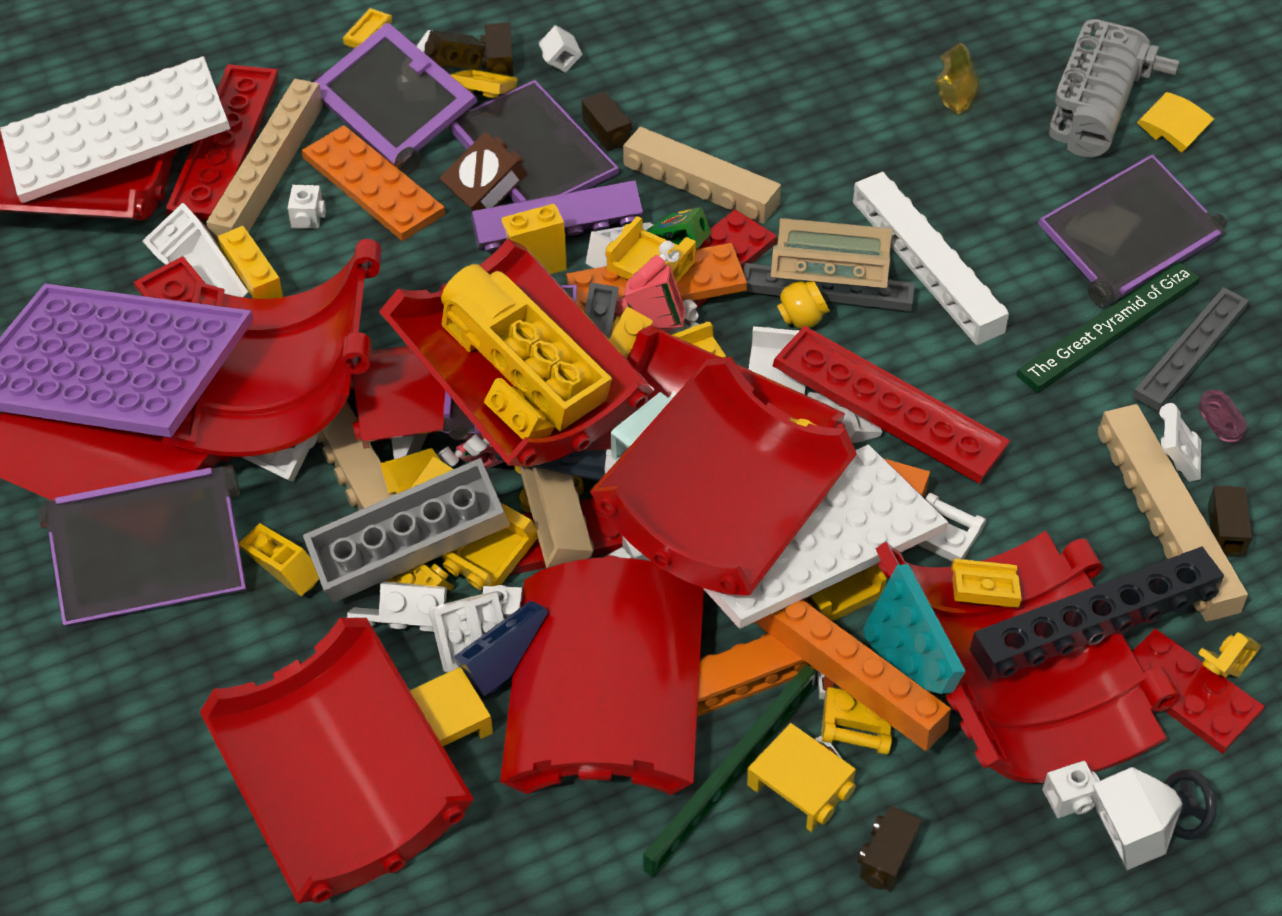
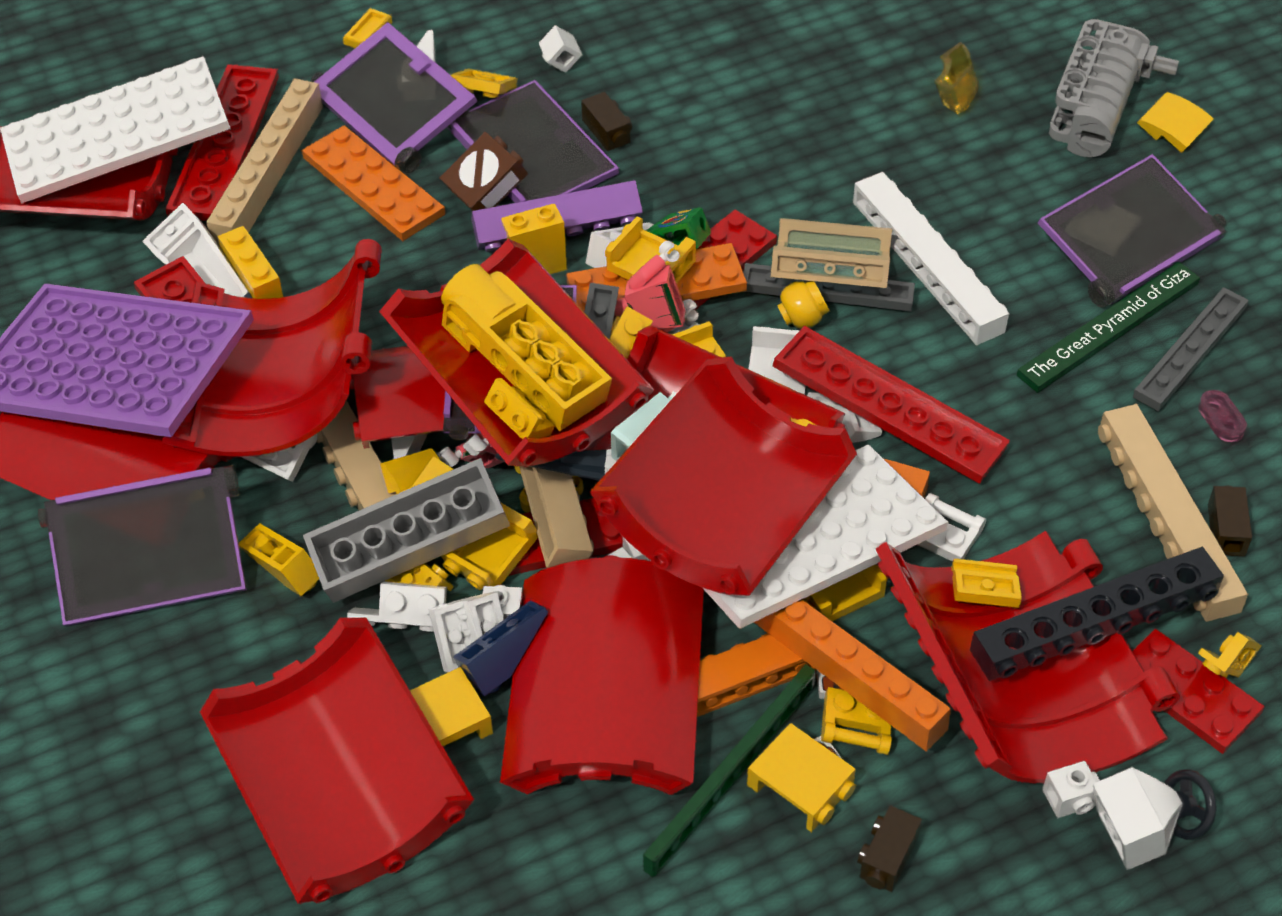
(306, 206): white brick -> none
(454, 50): dark brown brick -> none
(498, 49): dark brown brick -> none
(702, 174): tan brick -> none
(910, 635): teal wing -> none
(1181, 443): white plate -> none

